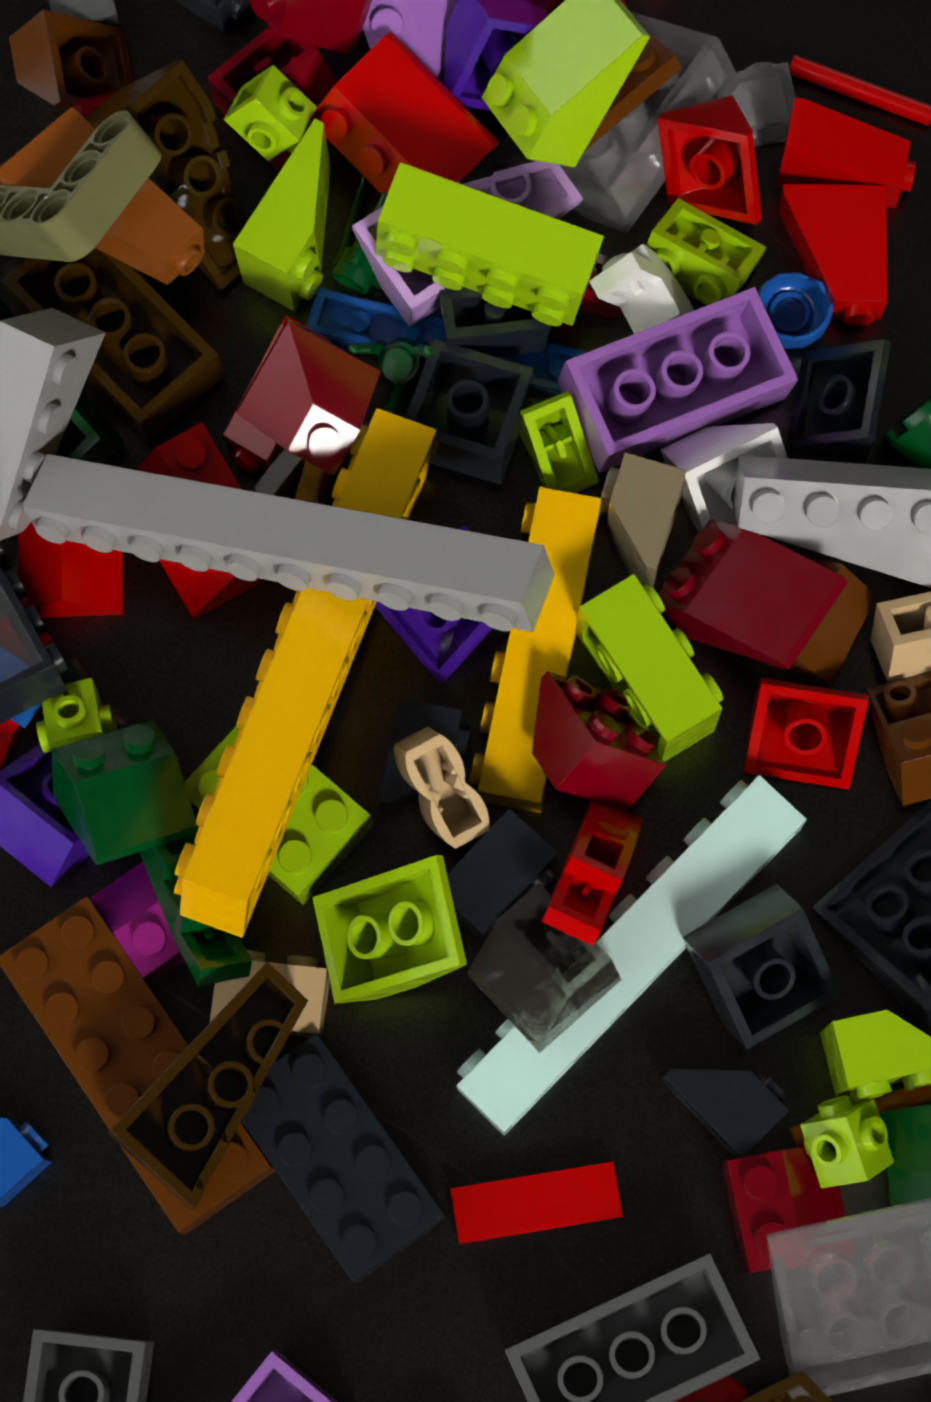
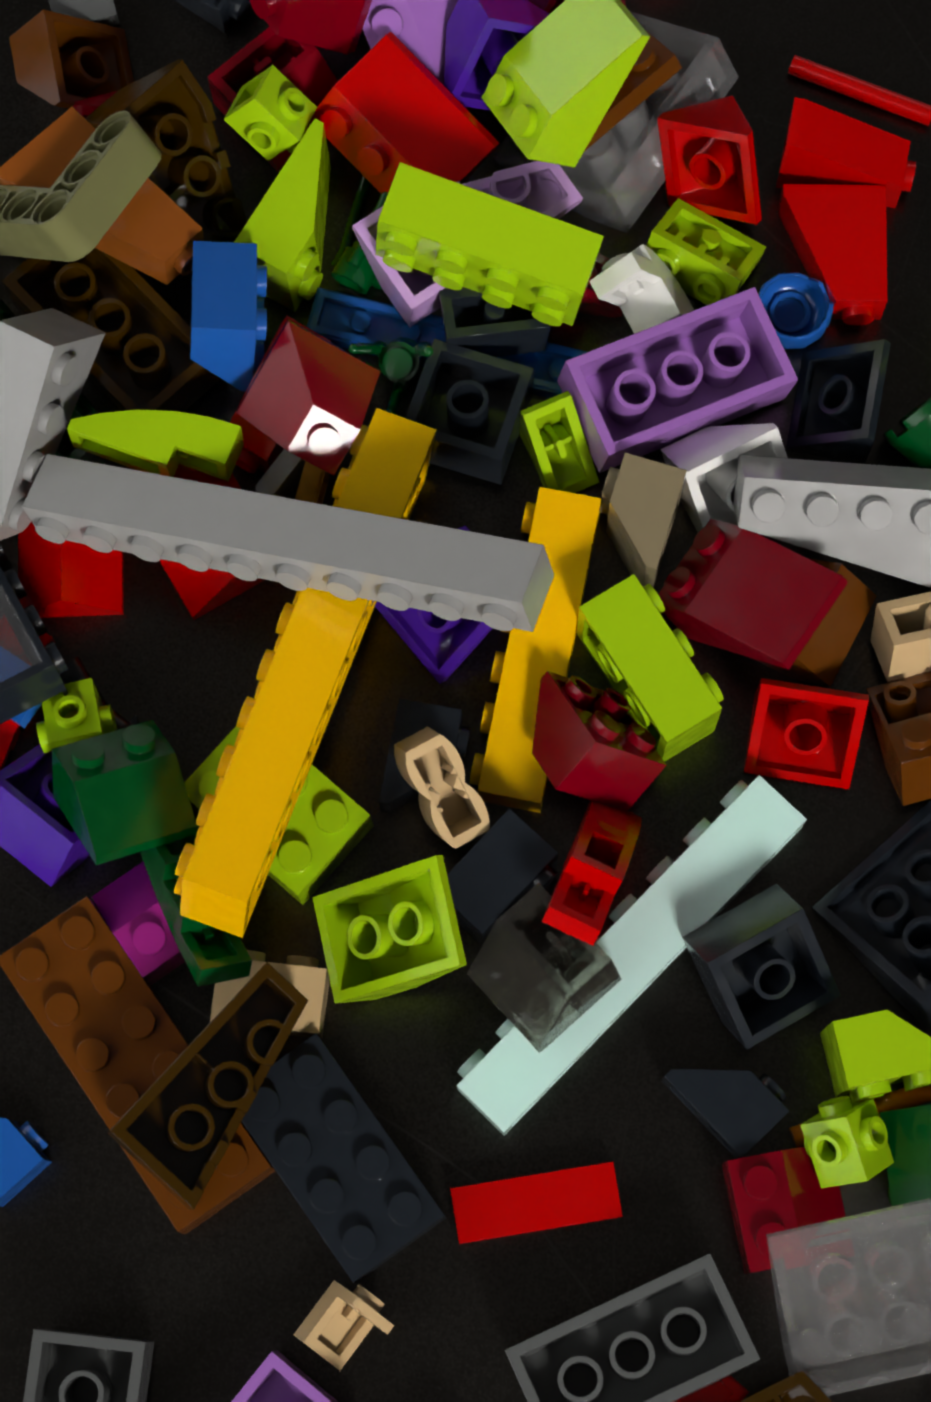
(160, 441): none -> lime slope
(228, 310): none -> blue slope
(341, 1323): none -> tan bracket
(765, 98): clear slope -> none

